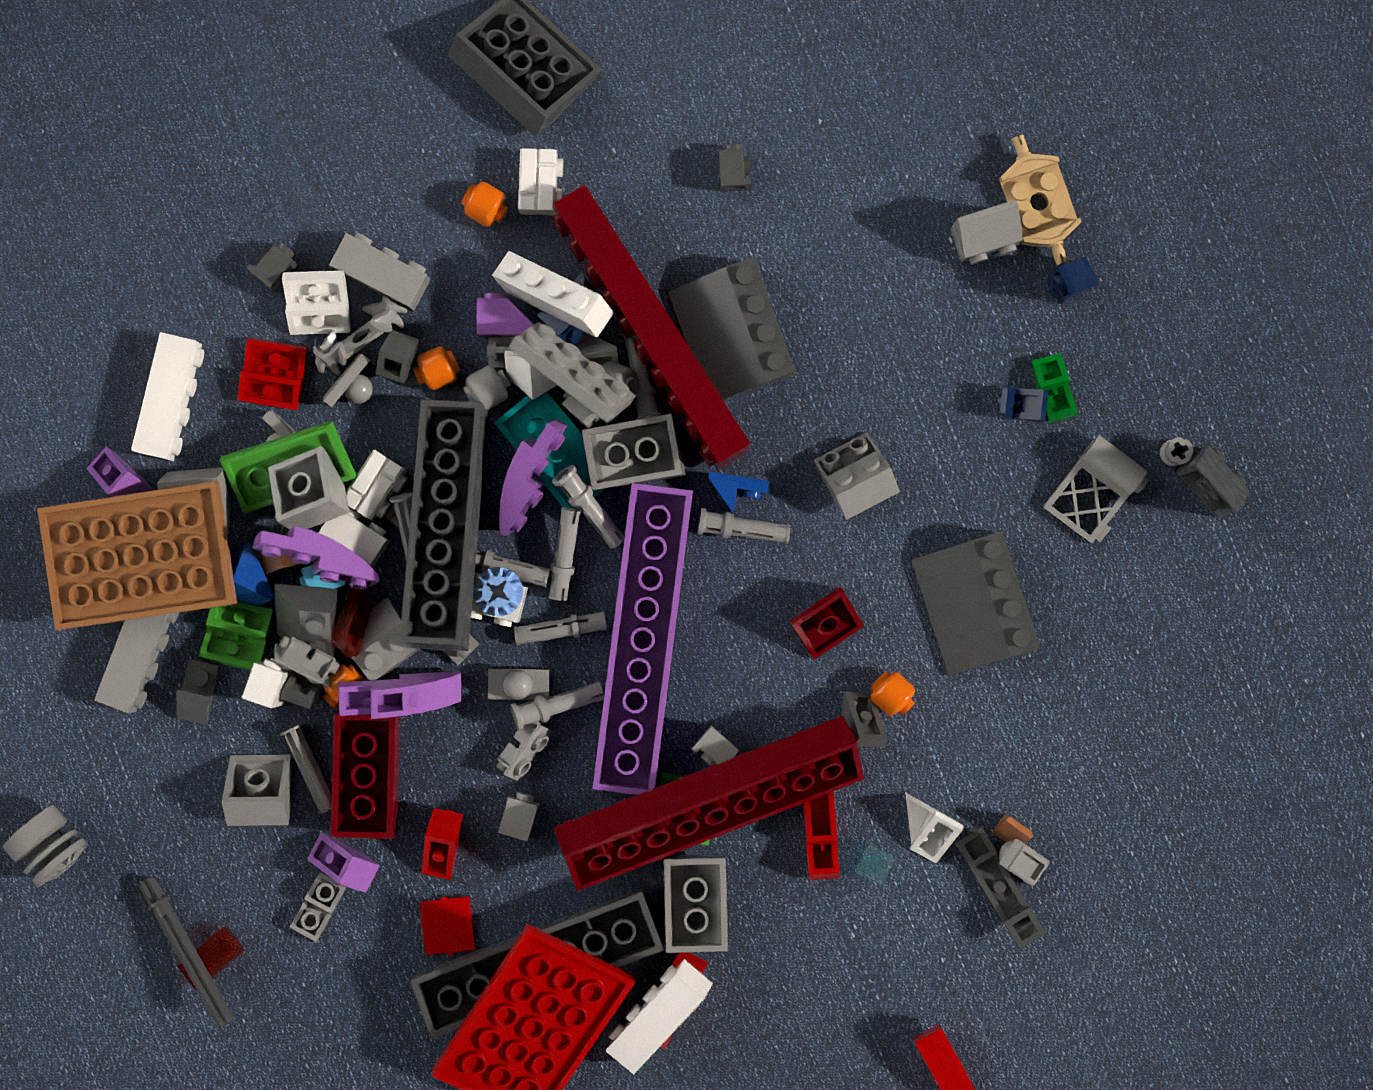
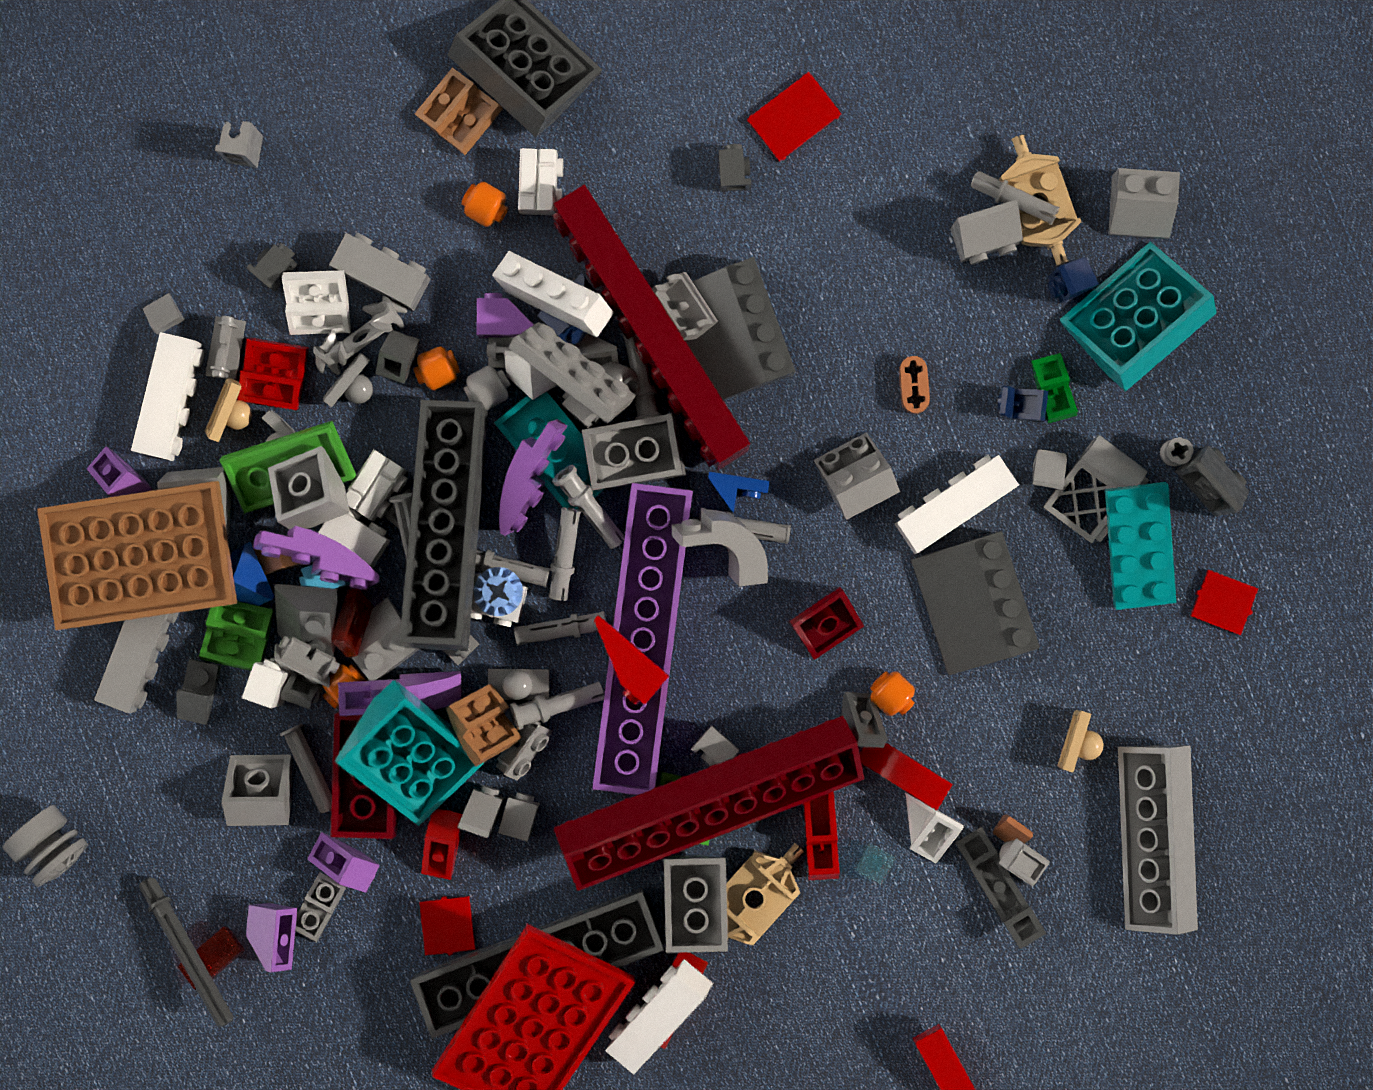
(163, 314): none -> light grey slope
(225, 347): none -> light grey hinge
(228, 411): none -> tan tile
(242, 149): none -> light grey hinge
(272, 934): none -> medium lavender slope
(406, 753): none -> teal slope
(458, 111): none -> medium nougat slope
(481, 811): none -> light grey slope
(482, 724): none -> medium nougat slope
(633, 667): none -> red slope
(685, 306): none -> light grey hinge
(746, 554): none -> light grey arch
(773, 880): none -> tan plate
(794, 116): none -> red piece
(906, 774): none -> red slope
(921, 383): none -> nougat beam
(955, 504): none -> white brick
(1005, 193): none -> light grey axle
(1049, 469): none -> light grey slope
(1080, 742): none -> tan tile
(1139, 315): none -> teal slope
(1140, 545): none -> teal plate
(1143, 203): none -> light grey slope
(1157, 838): none -> light grey slope
(1224, 602): none -> red piece

